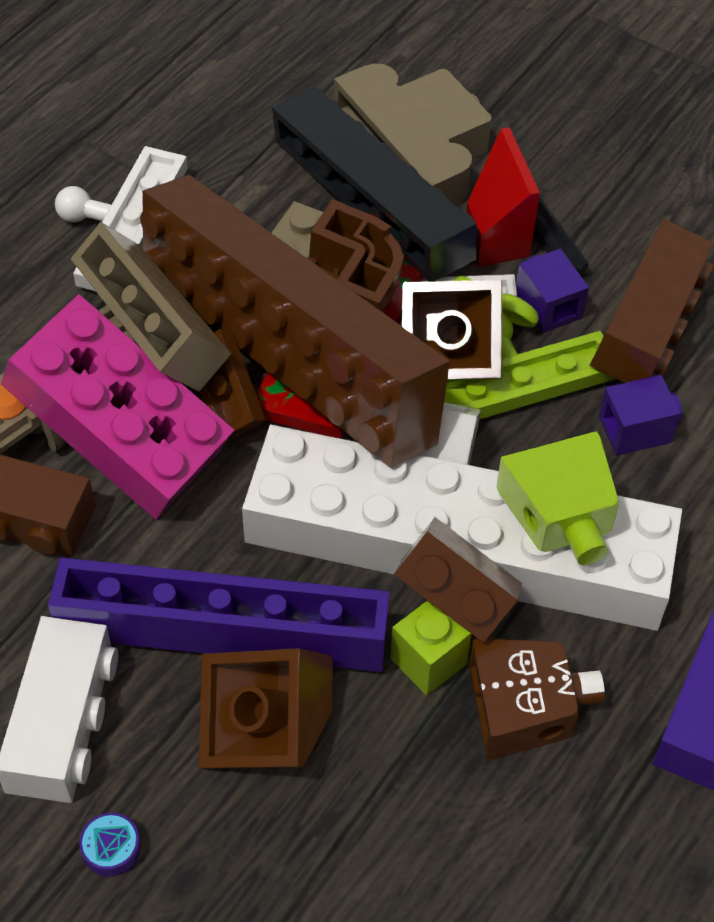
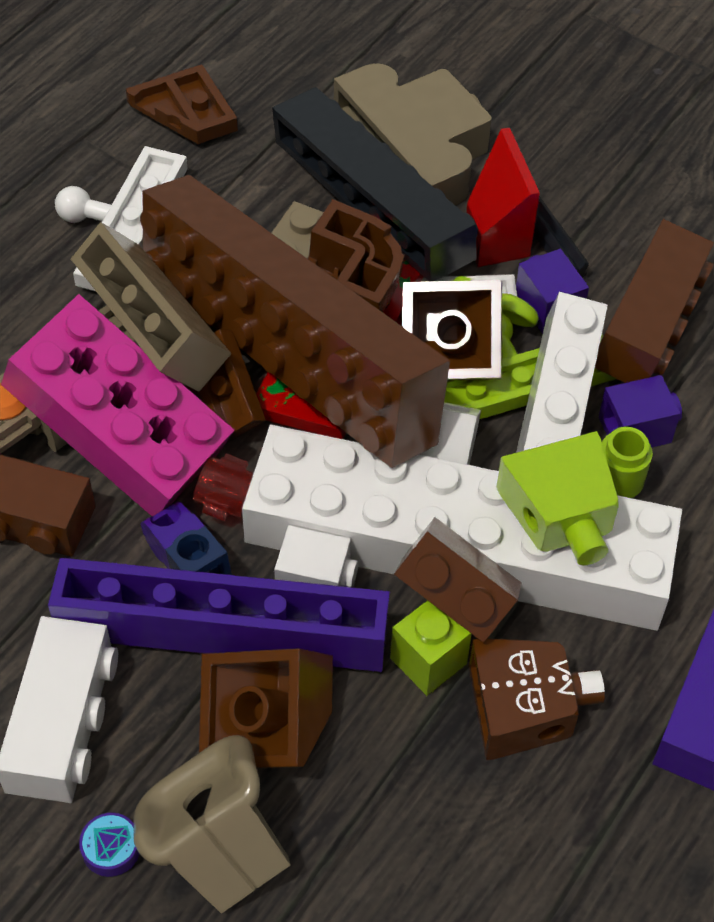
(184, 542): none -> leg
(186, 104): none -> reddish brown wing
(223, 486): none -> clear red gear
(227, 847): none -> dark tan piece
(315, 558): none -> white brick
(563, 371): none -> white brick
(628, 459): none -> lime brick

